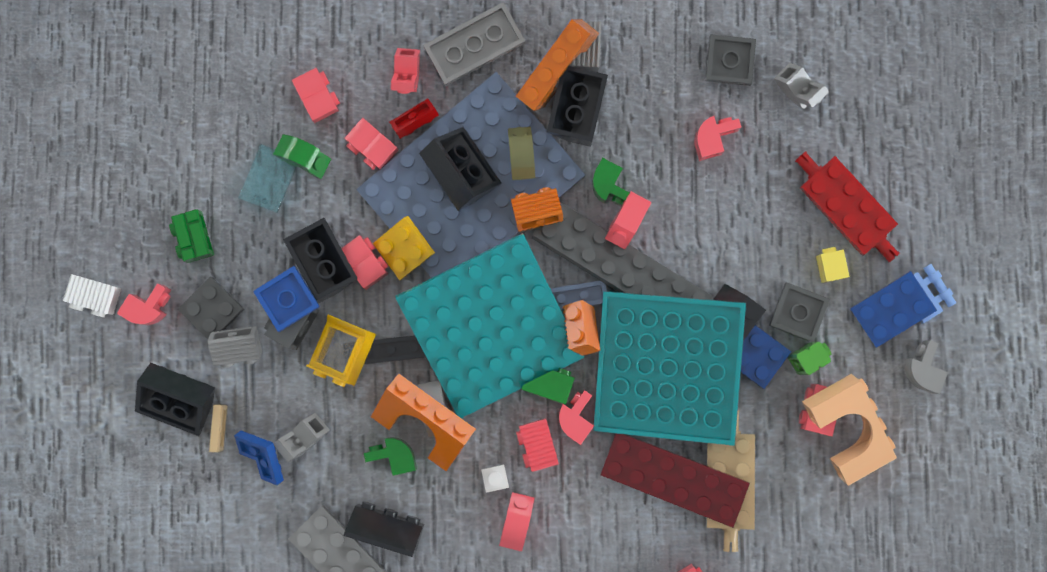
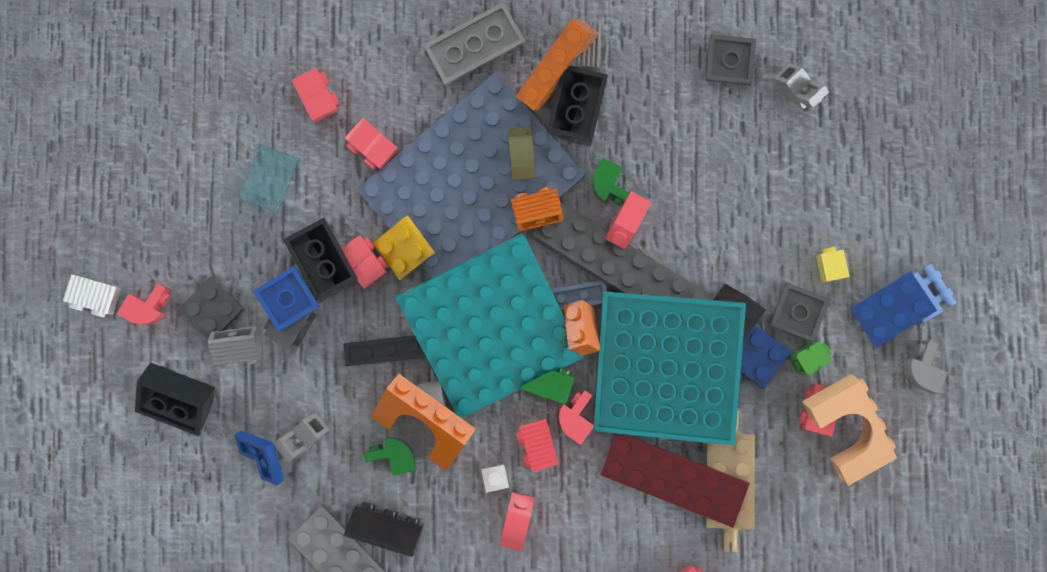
(191, 236): green brick -> none
(218, 428): tan tile -> none
(302, 155): green brick -> none
(341, 351): yellow window -> none
(406, 70): coral brick -> none
(414, 118): red plate -> none
(460, 167): black slope -> none
(708, 139): coral brick -> none
(848, 206): red plate -> none

